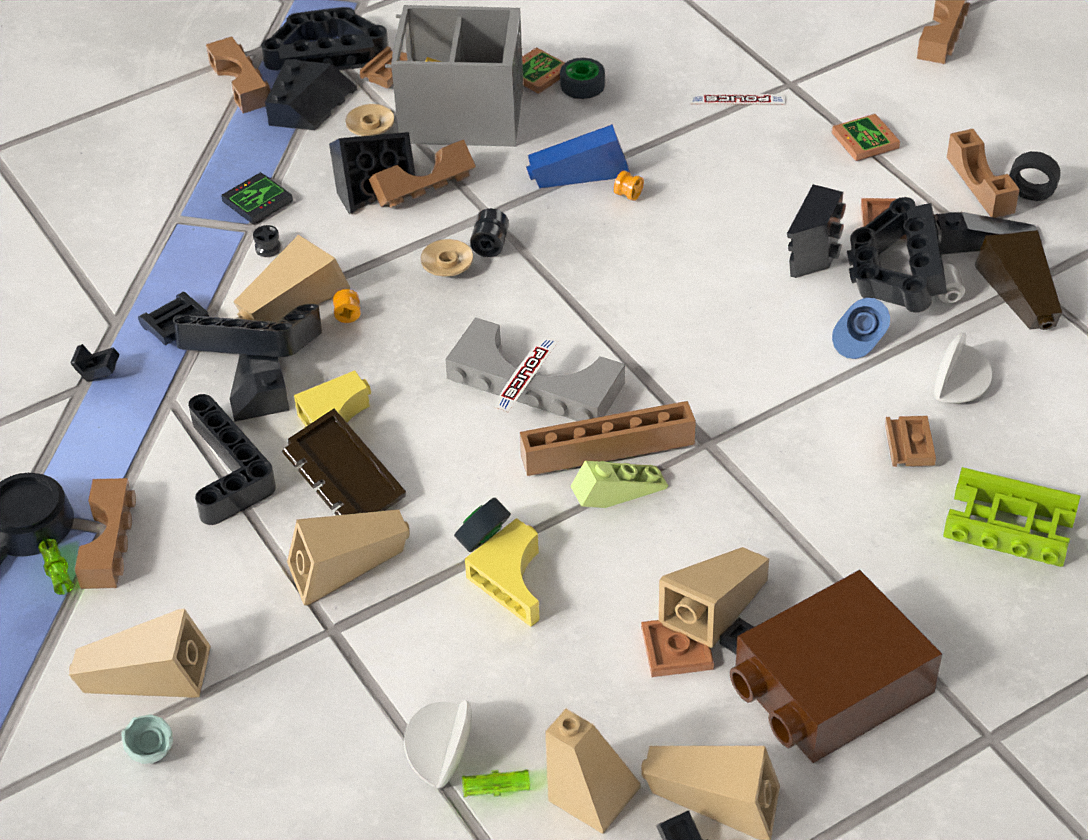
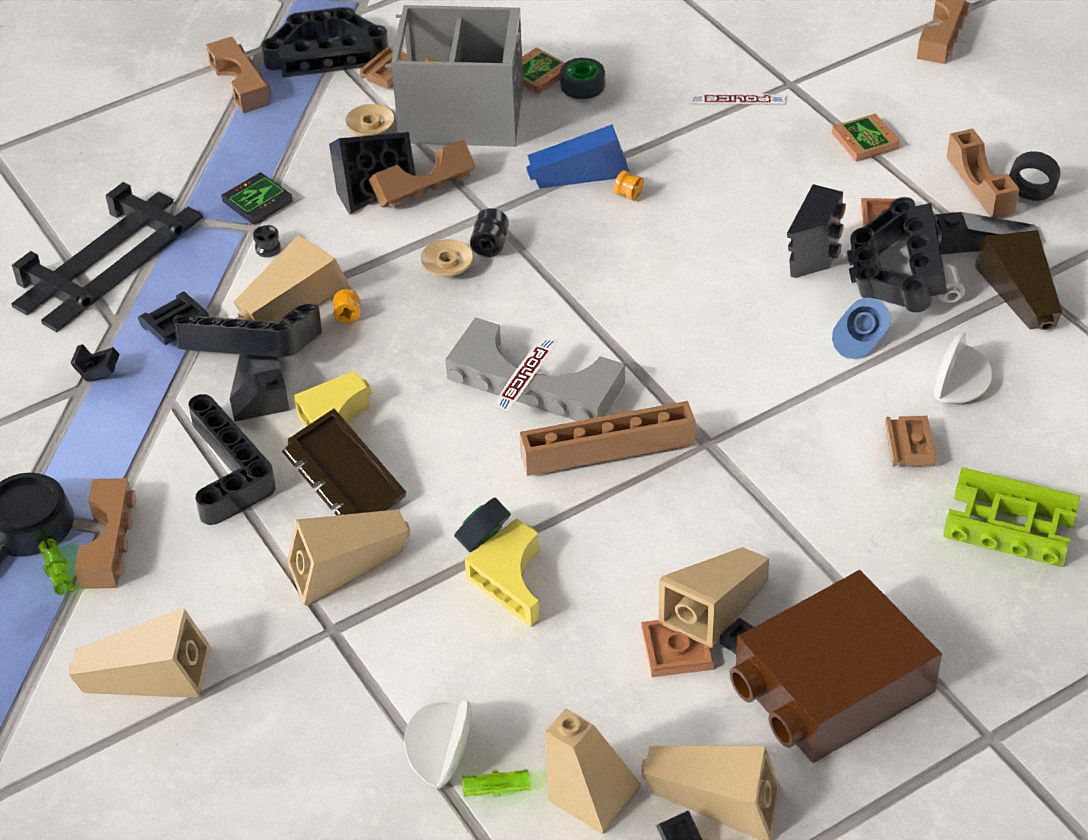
(77, 298): none -> black fence
(147, 739): light aqua hair -> none
(306, 94): black wedge -> none
(609, 483): yellowish green slope -> none

